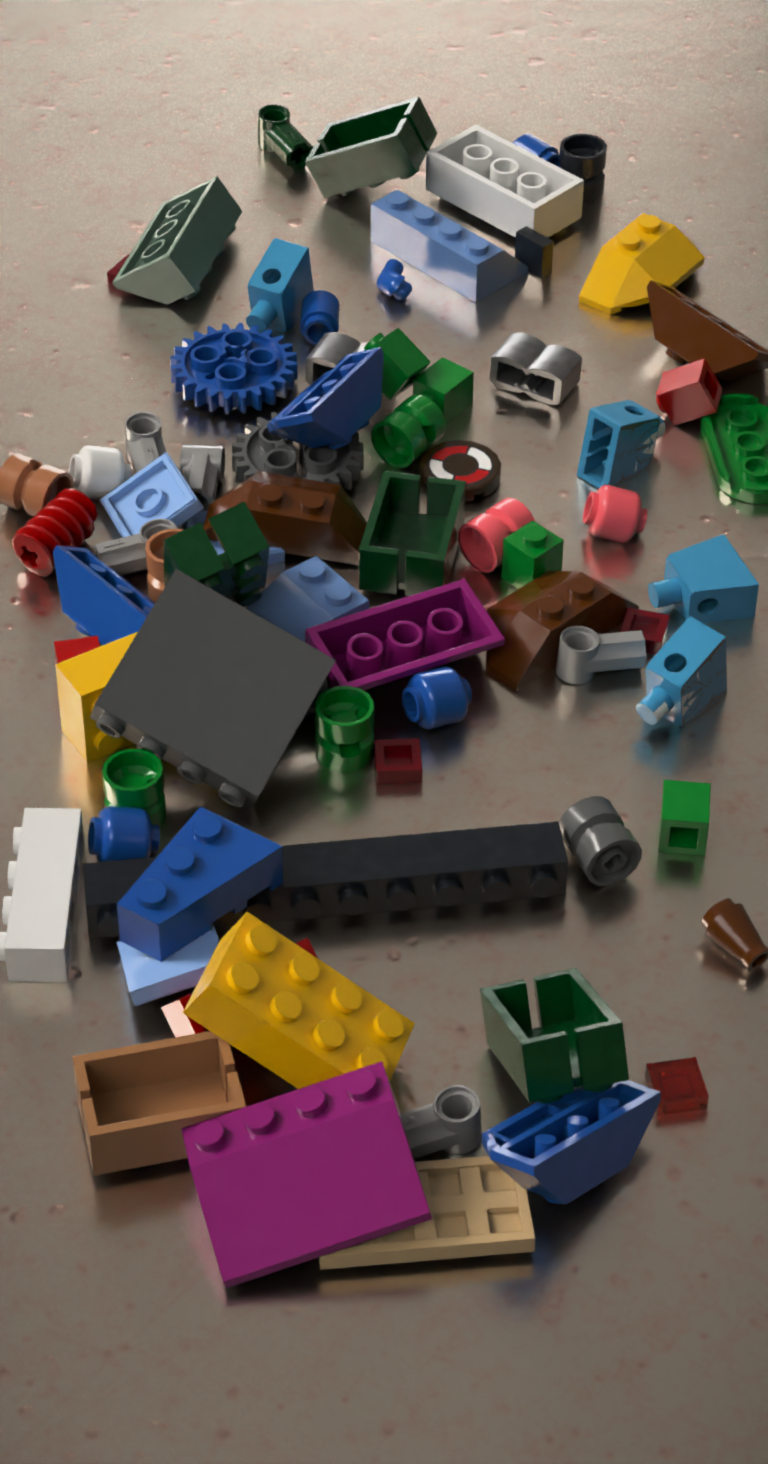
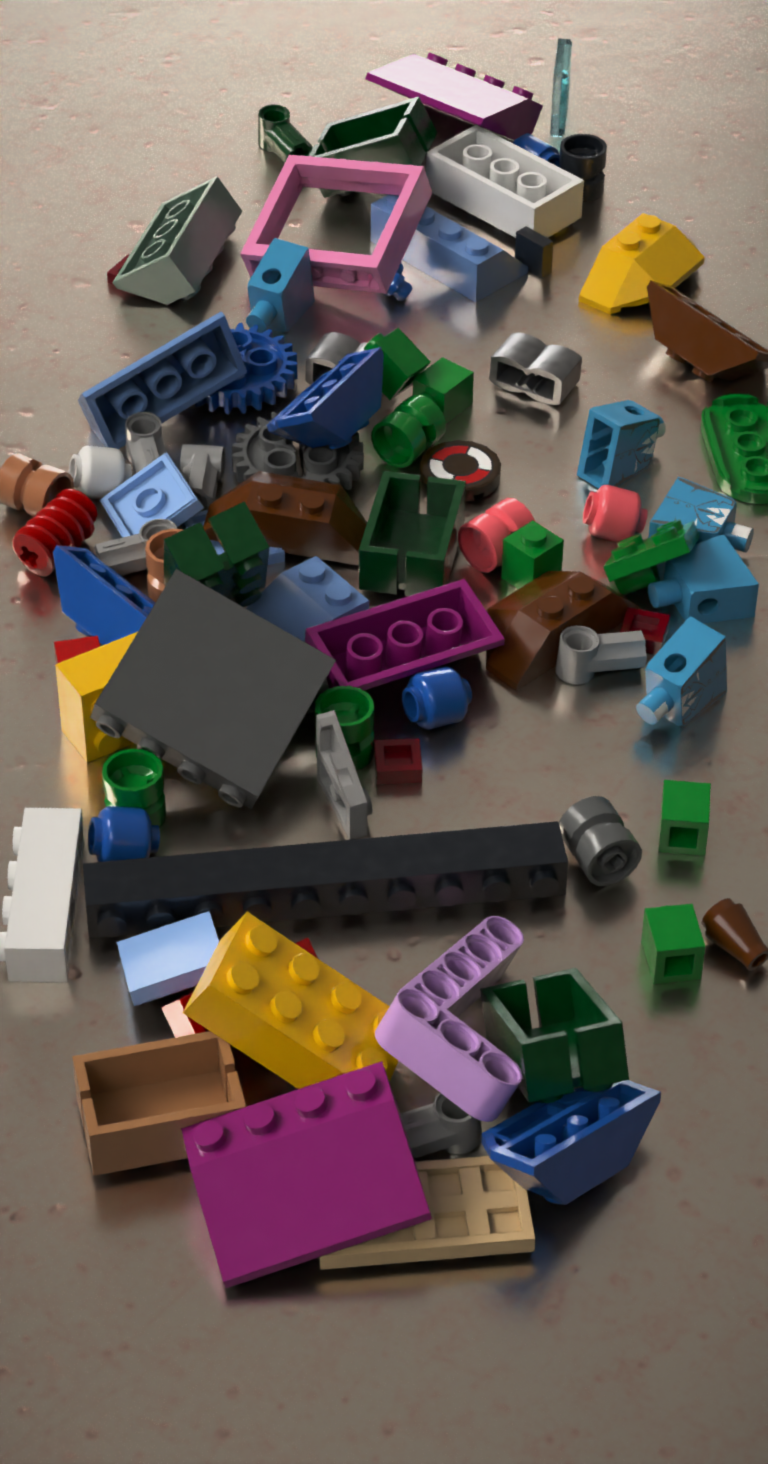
(165, 380): none -> medium blue slope
(195, 881): blue wedge -> none
(319, 315): blue brick -> none
(339, 268): none -> bright pink window
(339, 777): none -> light grey wing
(438, 1046): none -> lavender beam
(461, 94): none -> slope
(561, 87): none -> clear light blue tile
(636, 560): none -> green plate
(673, 943): none -> green brick
(679, 1084): clear red tile -> none
(688, 392): red brick -> none
(710, 511): none -> dark azure torso

